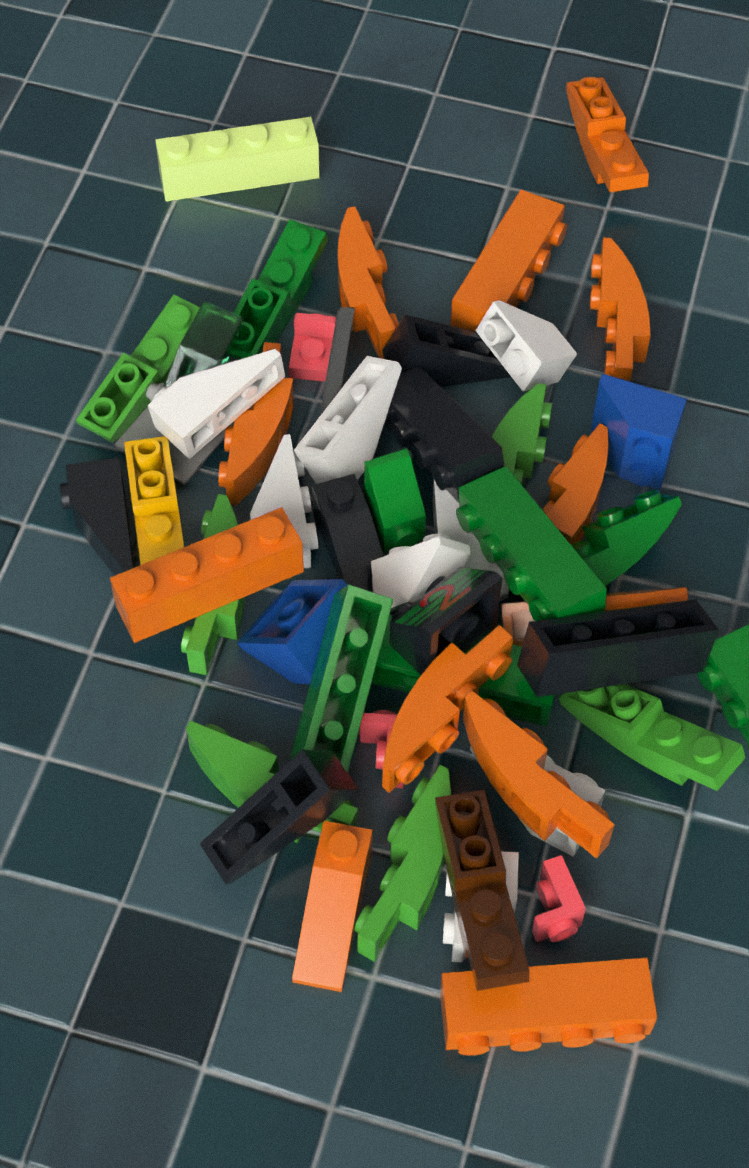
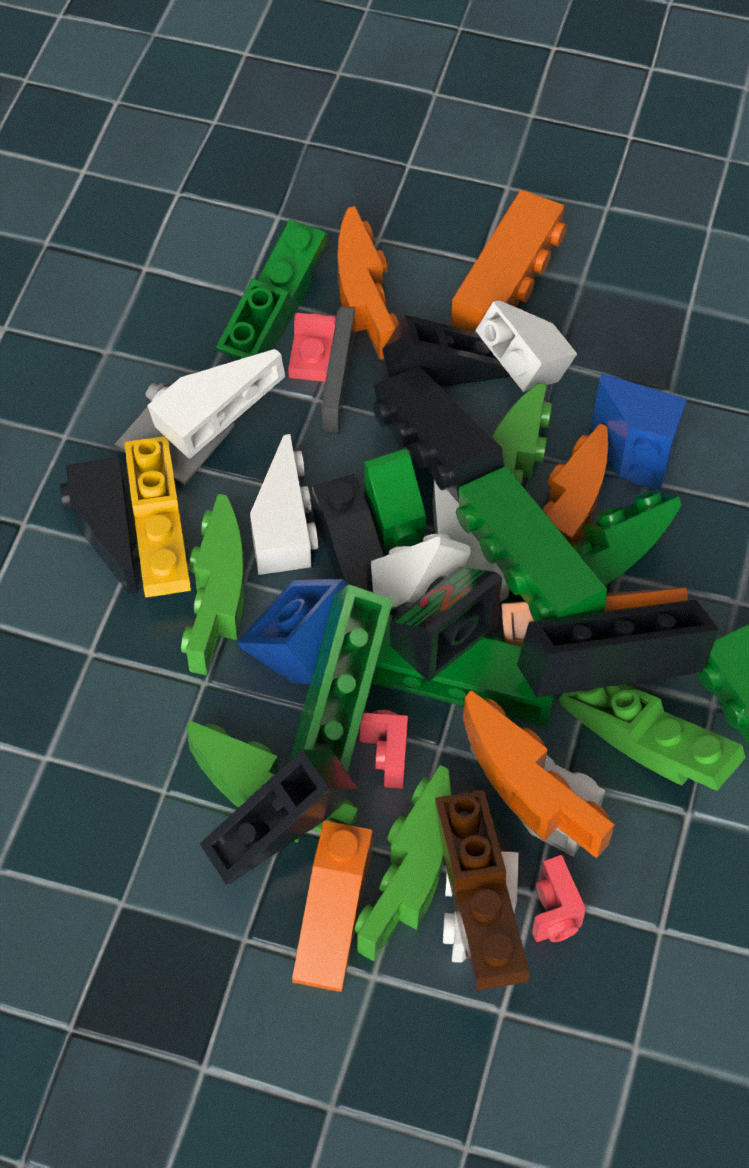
(124, 389): bright green slope -> none
(206, 342): clear green slope -> none
(207, 574): orange brick -> none
(238, 158): yellowish green brick -> none
(256, 438): orange slope -> none
(351, 423): white slope -> none
(433, 706): orange slope -> none
(556, 1005): orange brick -> none
(603, 136): orange slope -> none
(620, 310): orange slope -> none

